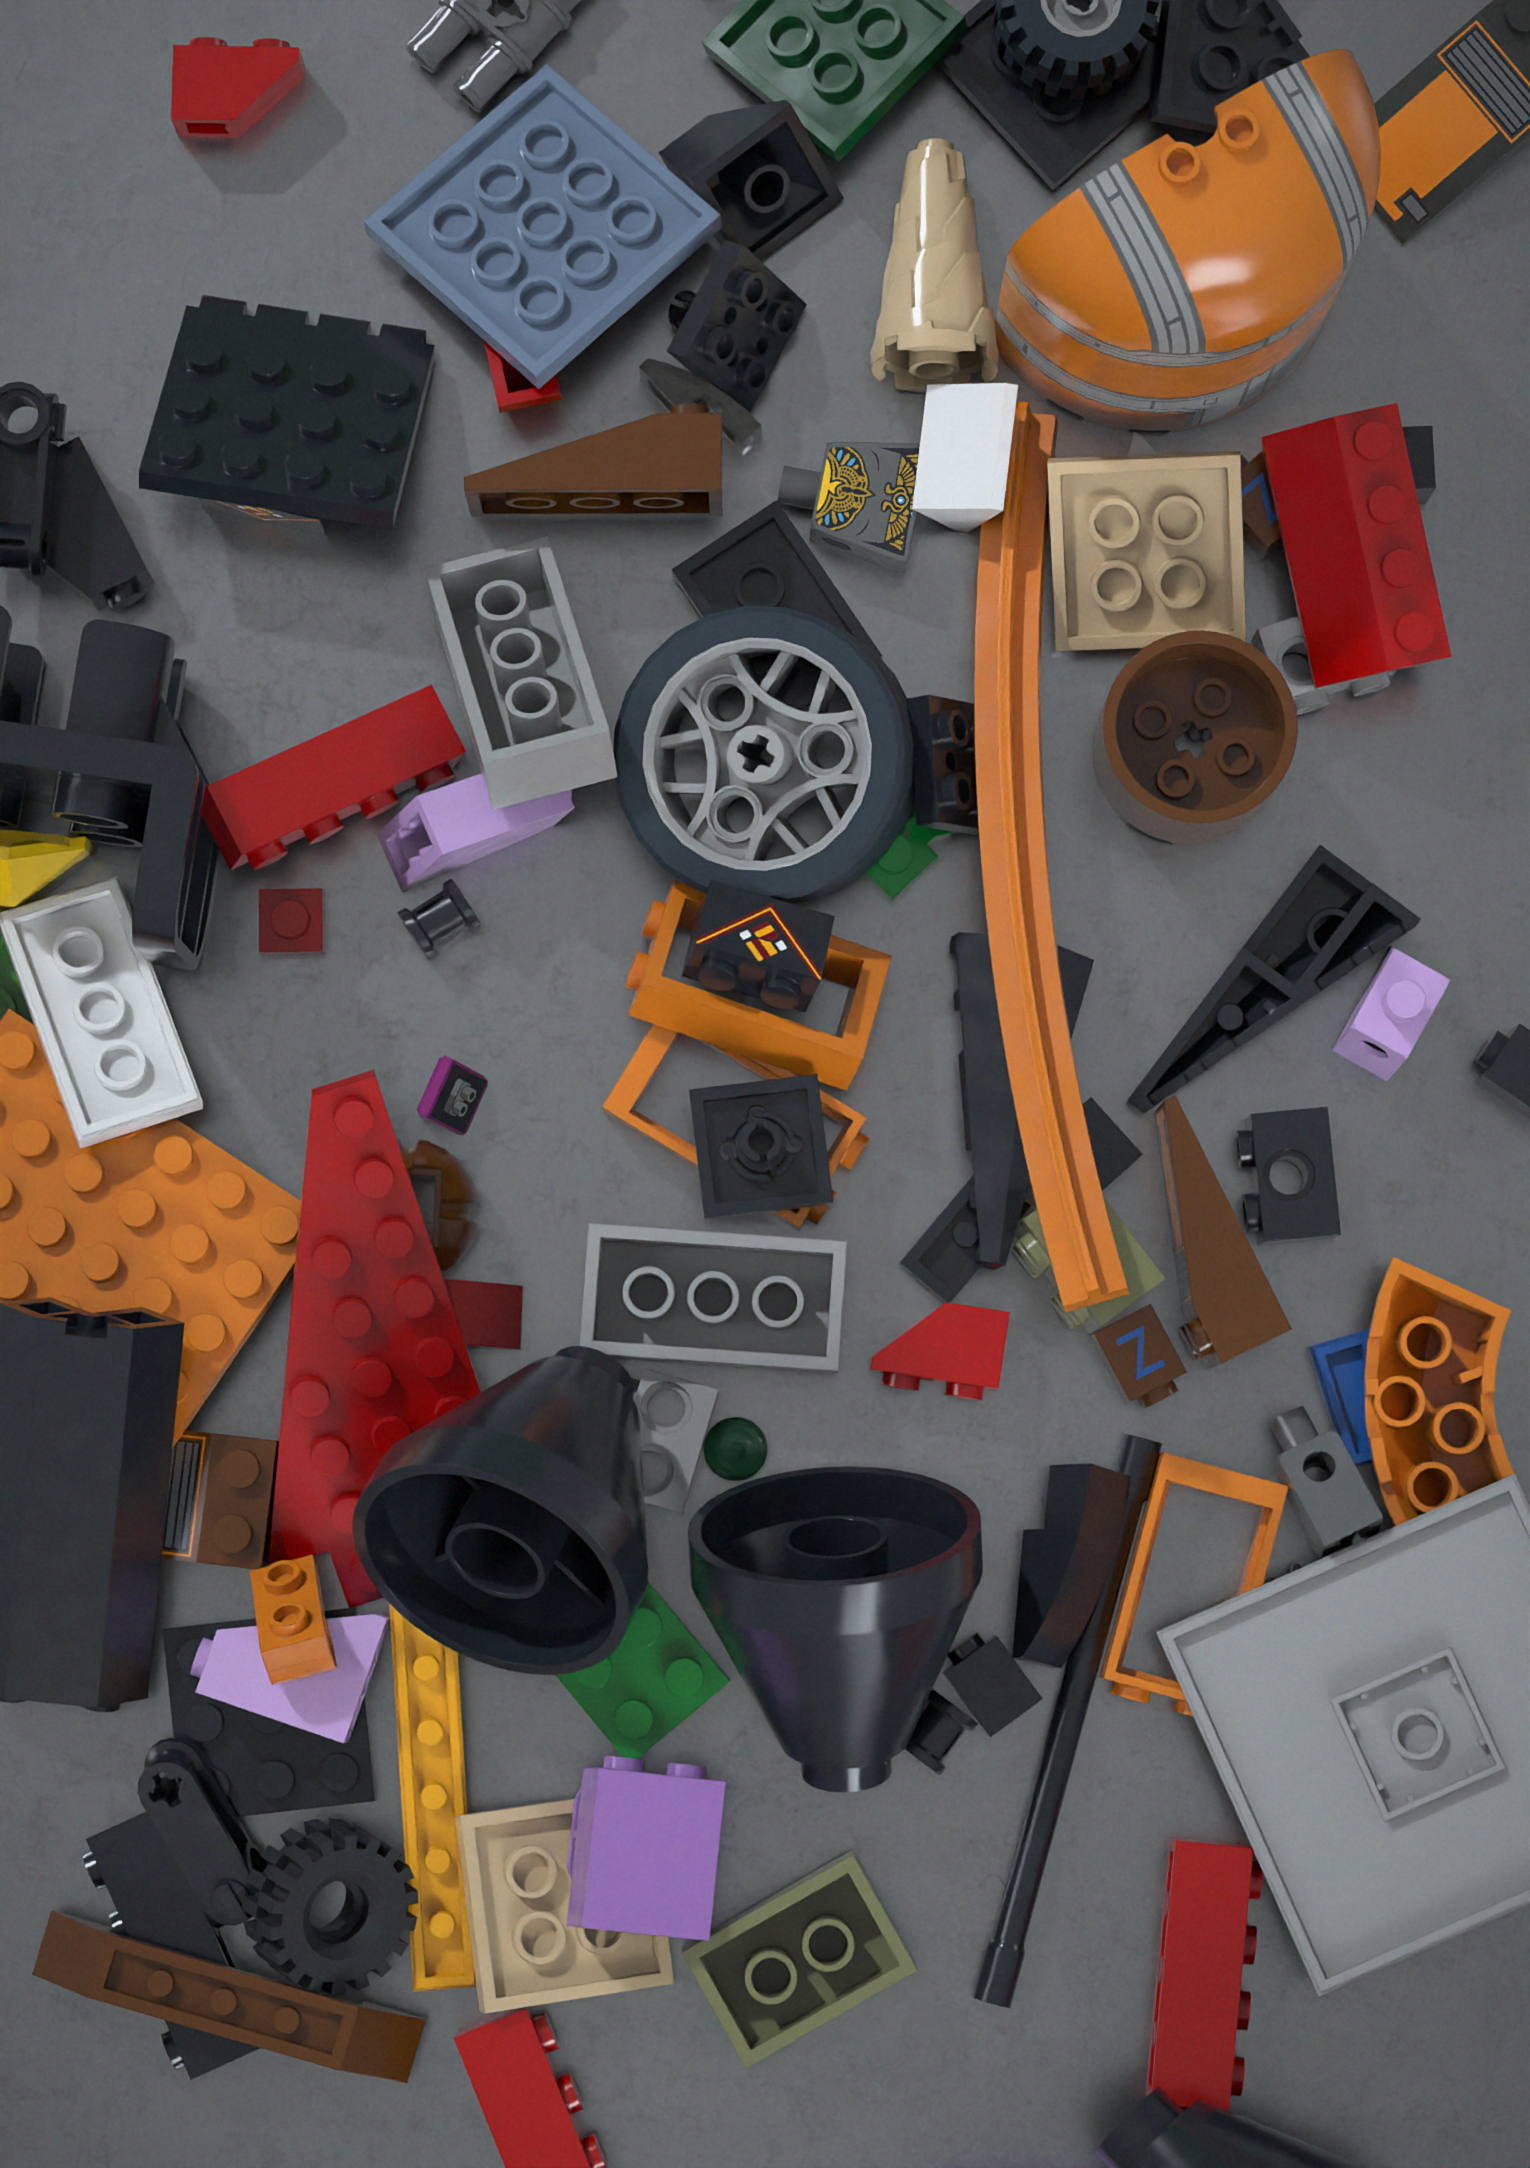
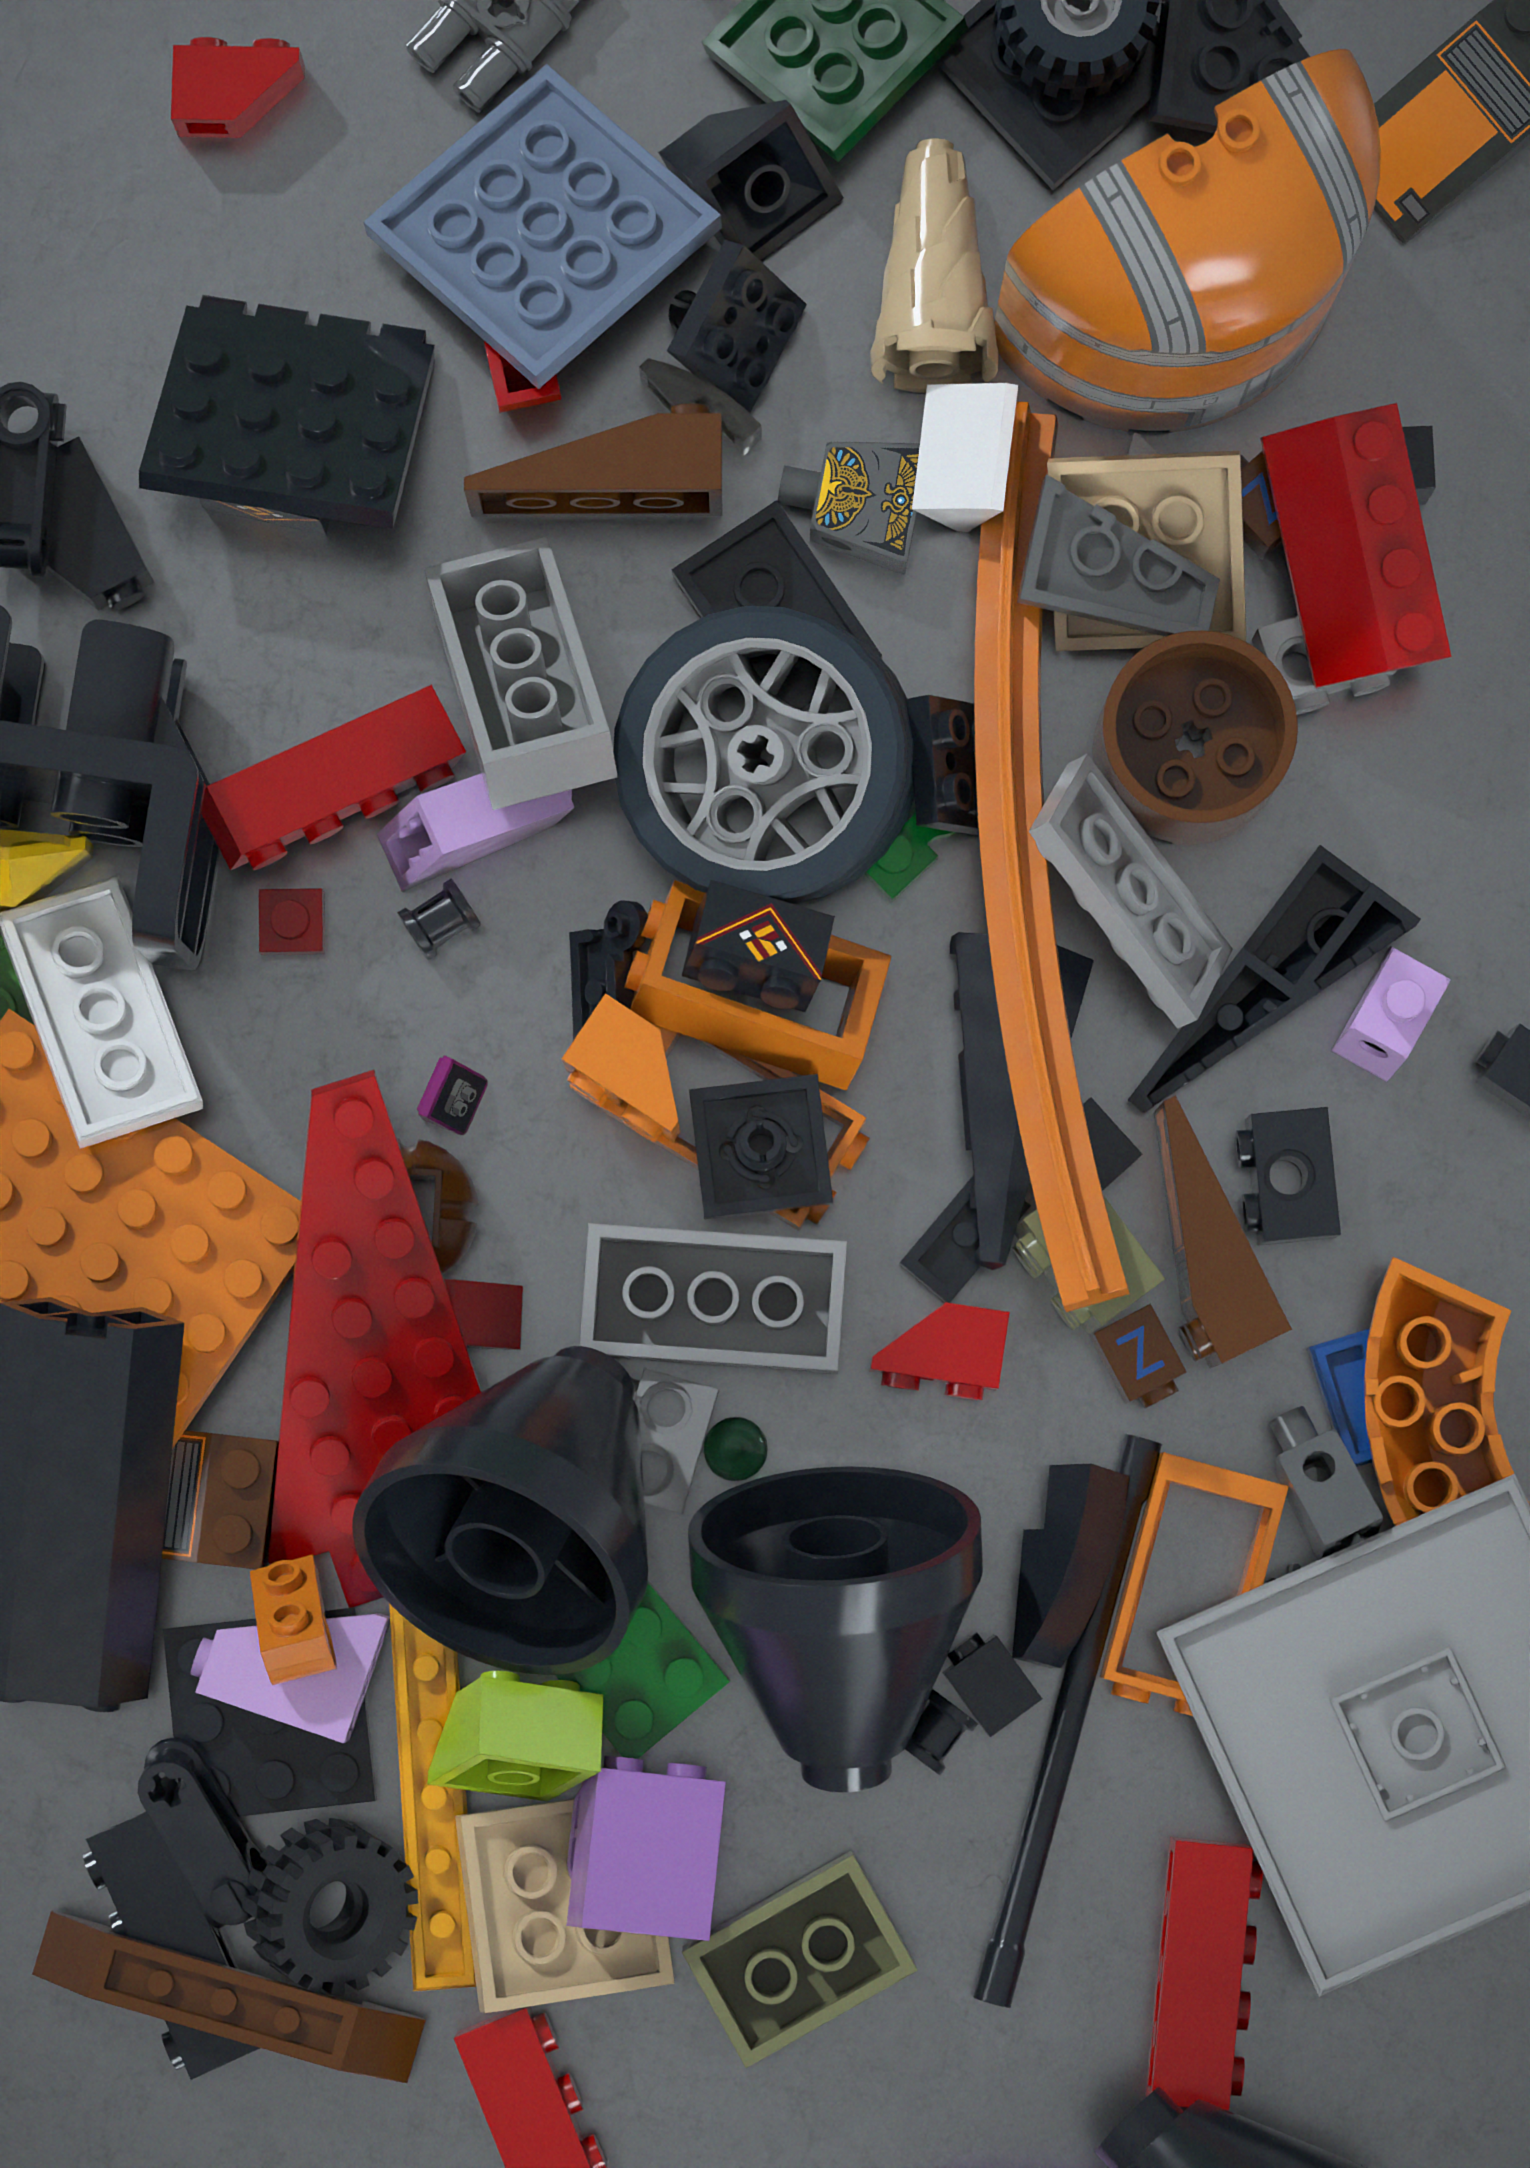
(519, 1738): none -> lime slope
(603, 960): none -> black hinge
(624, 1061): none -> orange slope
(1106, 572): none -> dark grey wing
(1131, 891): none -> light grey plate

